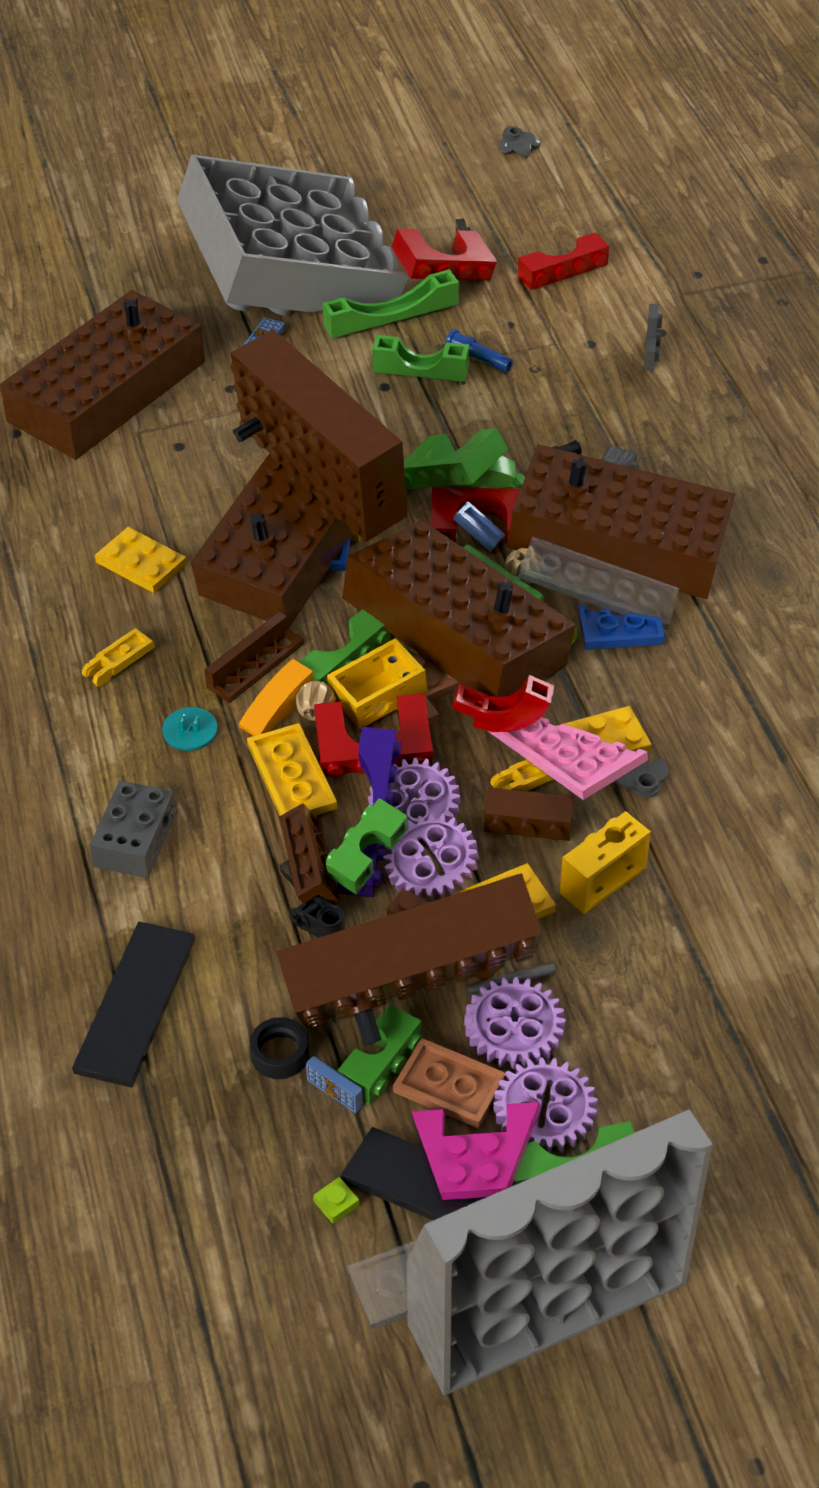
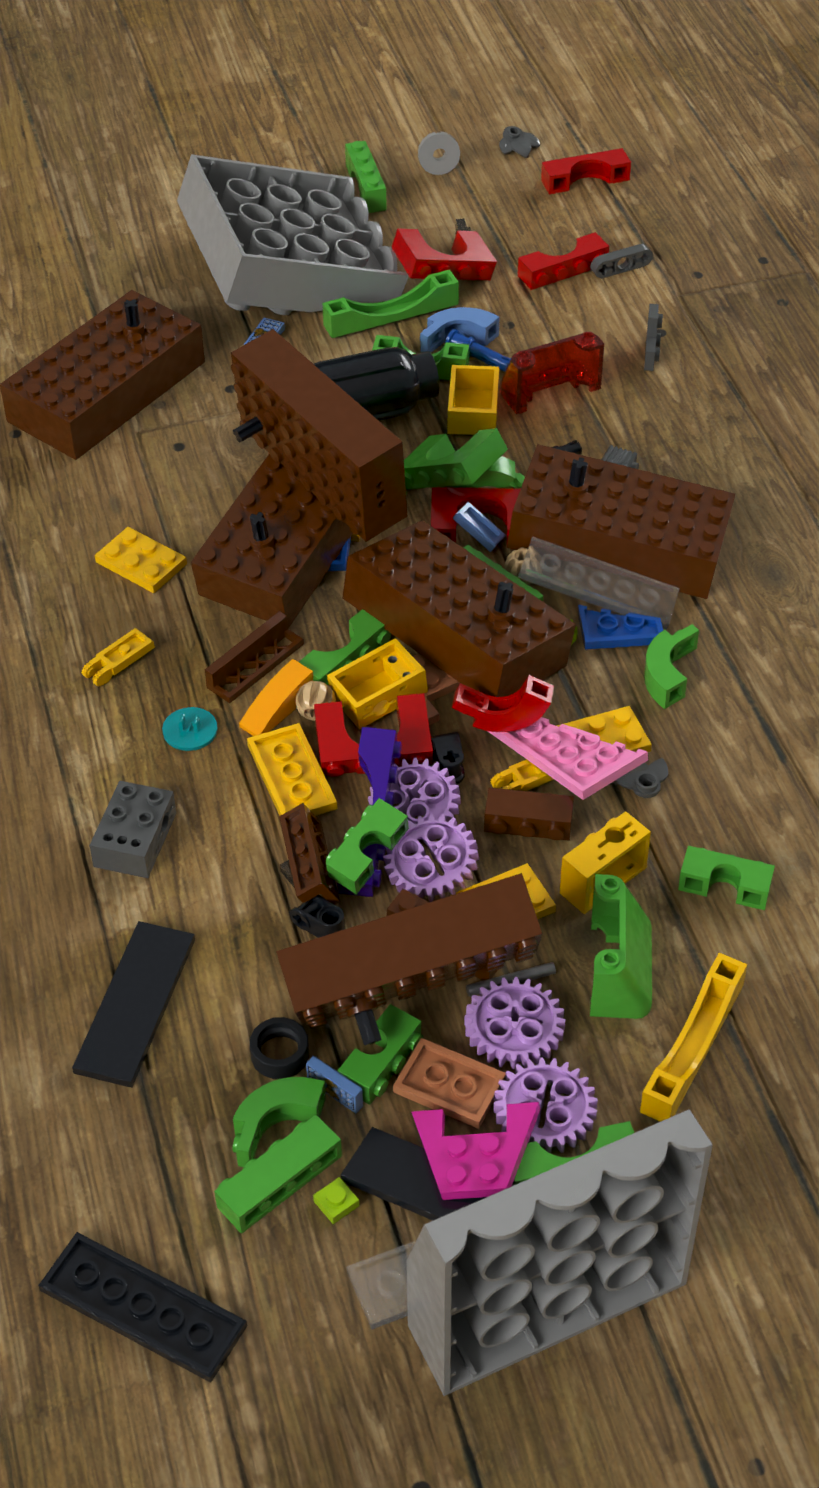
(143, 1306): none -> black tile
(274, 1102): none -> bright green arch
(278, 1173): none -> bright green brick
(363, 167): none -> bright green arch
(385, 379): none -> black piece
(440, 165): none -> light grey tile
(449, 754): none -> black piece
(468, 321): none -> medium blue arch
(472, 399): none -> yellow piece
(562, 361): none -> clear red windscreen
(608, 165): none -> red arch
(624, 974): none -> bright green windscreen
(636, 257): none -> dark grey beam
(661, 678): none -> bright green arch
(678, 1069): none -> yellow arch
(706, 867): none -> bright green arch

